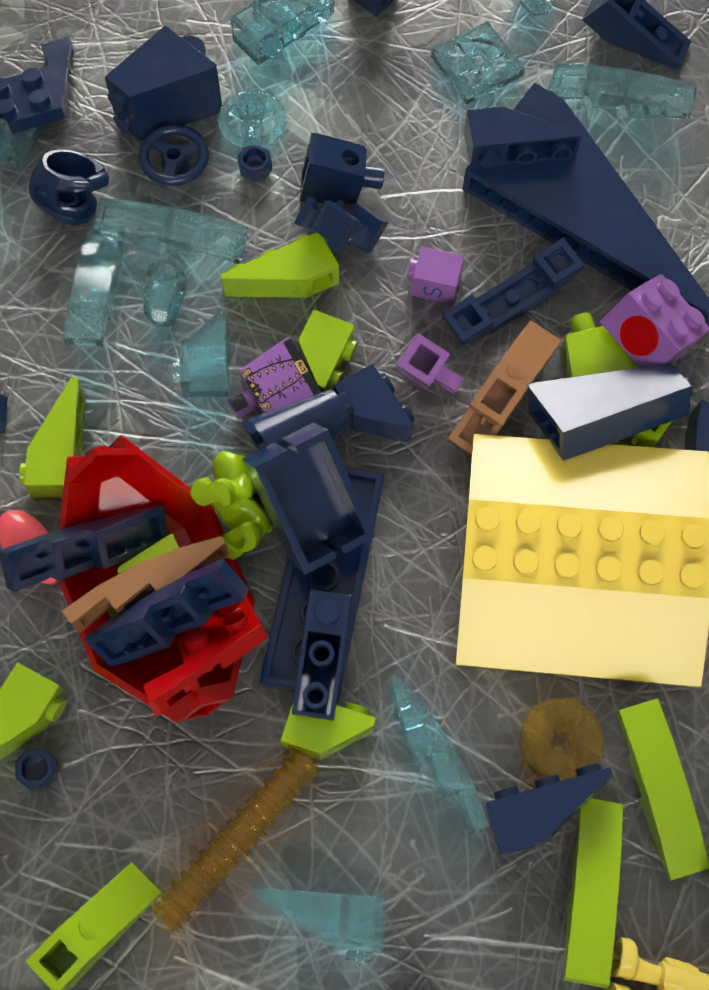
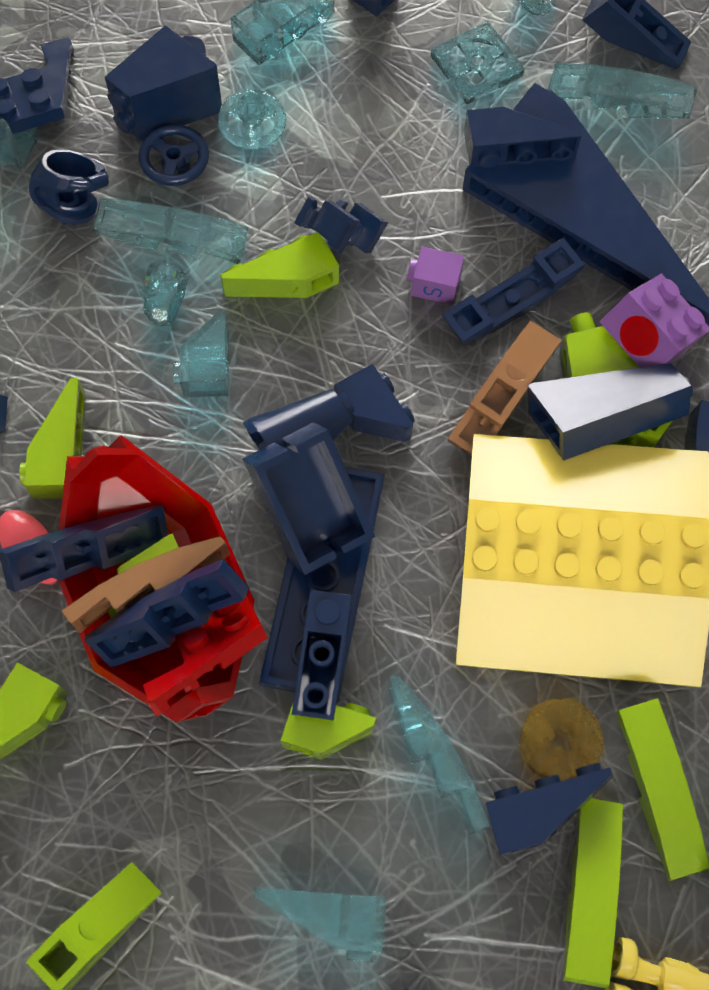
(36, 769): dark blue tile -> none
(93, 290): clear light blue slope -> none
(233, 502): lime animal -> none
(235, 840): clear yellow piece -> none
(254, 163): dark blue tile -> none
(273, 381): medium lavender torso -> none
(325, 348): lime slope -> none
(337, 170): dark blue torso -> none
(423, 363): medium lavender brick -> none

